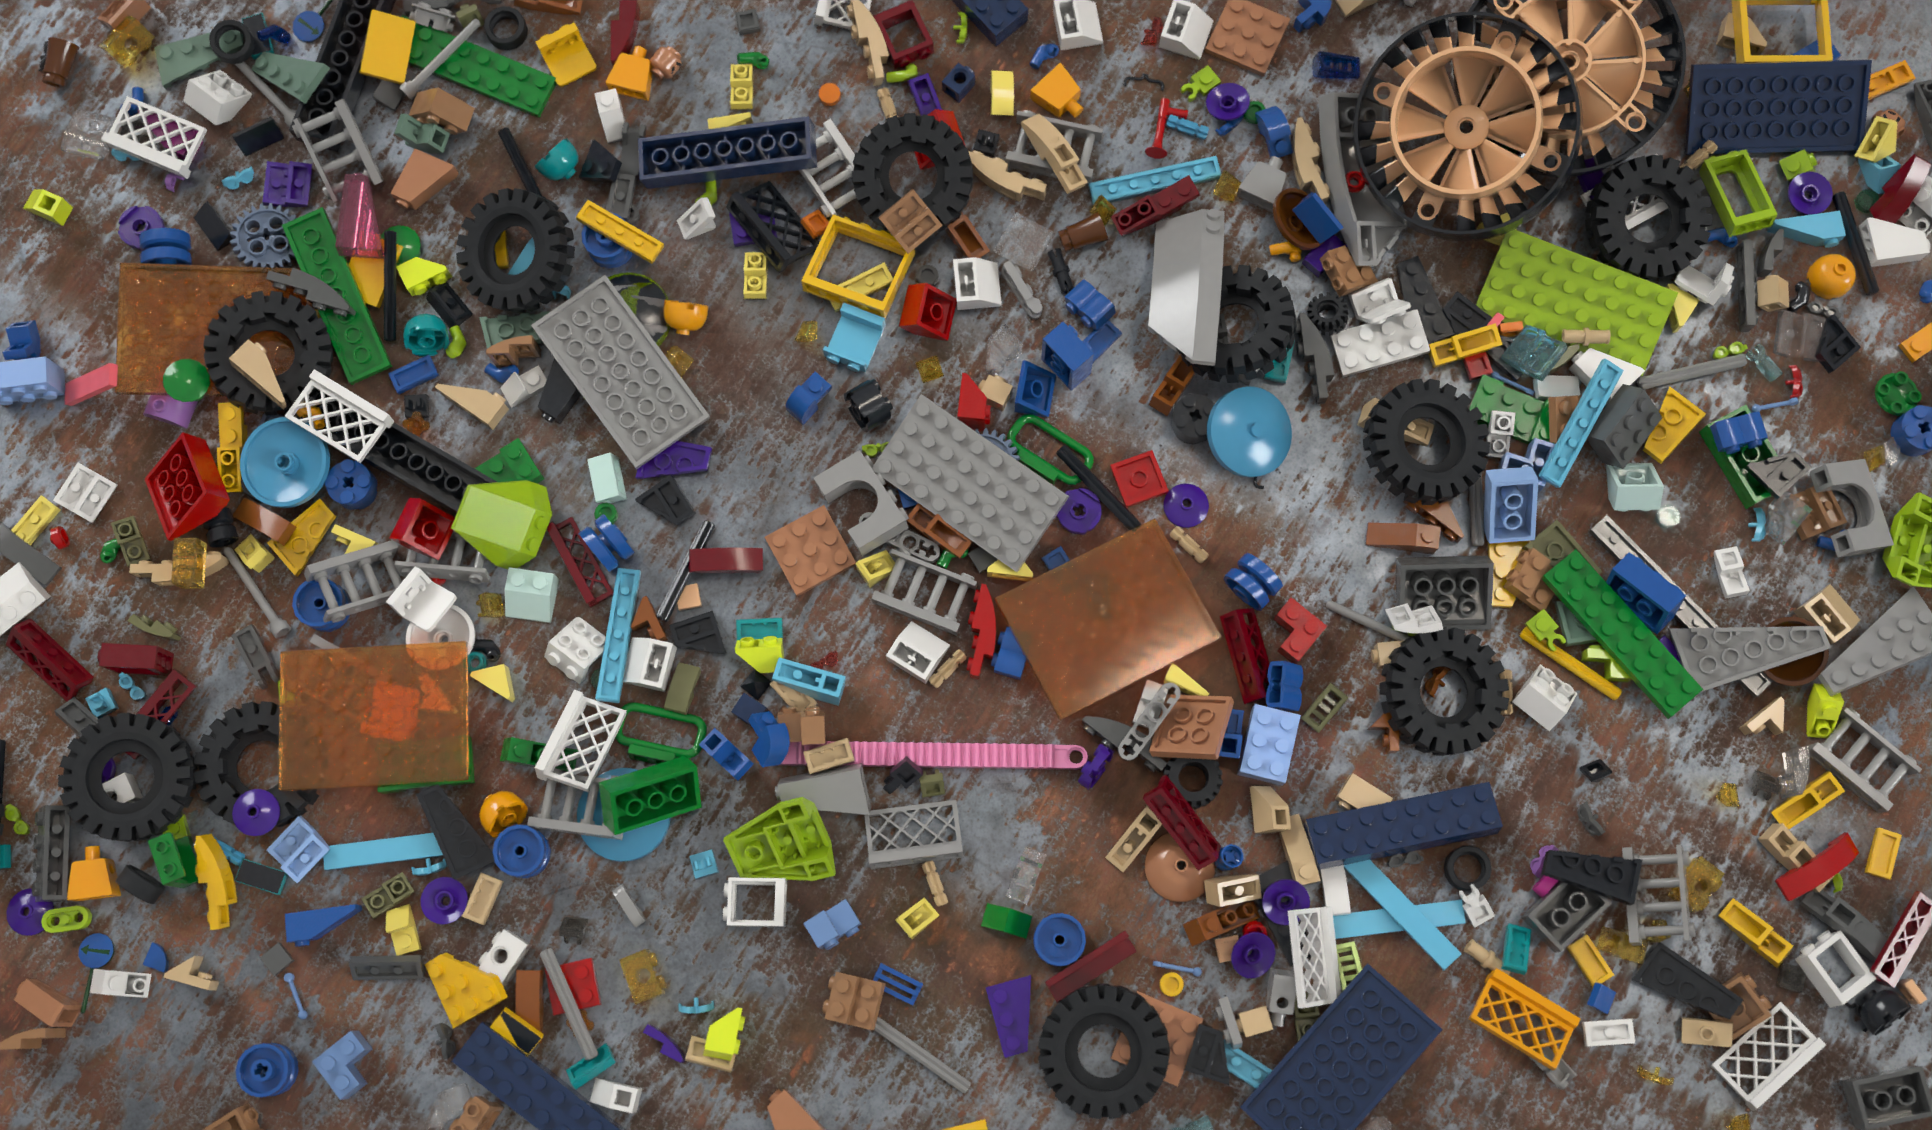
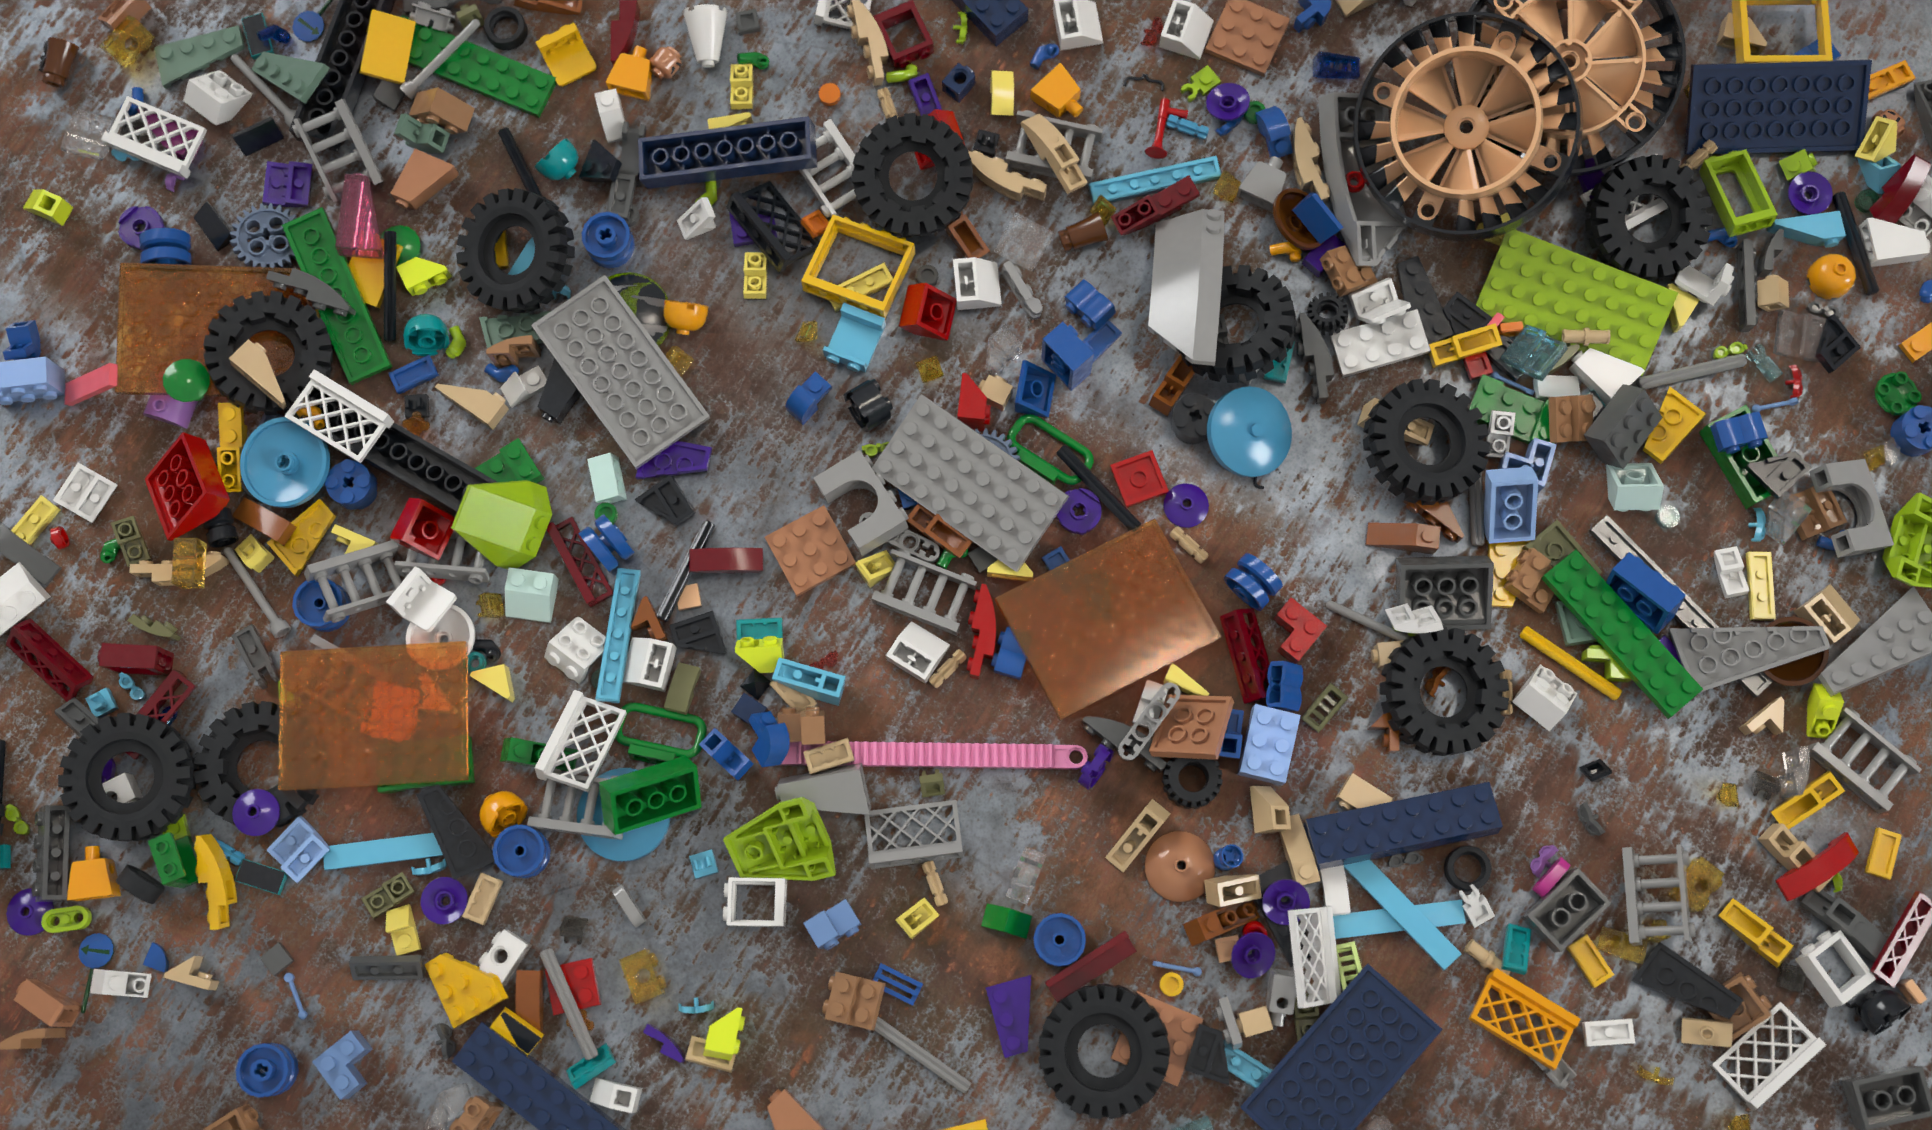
(223, 27): black tyre -> none
(244, 176): medium azure piece -> none
(314, 924): blue slope -> none
(448, 305): black slope -> none
(619, 231): yellow tile -> none
(706, 32): none -> white cone
(903, 774): black plate -> none
(910, 221): medium nougat slope -> none
(1061, 270): black pin -> none
(1182, 823): dark red fence -> none
(1543, 627): lime plate -> none
(1581, 423): medium azure tile -> none
(1601, 998): blue tile -> none
(1604, 876): black wing -> none
(1760, 586): none -> light yellow tile
(1803, 294): black arm -> none

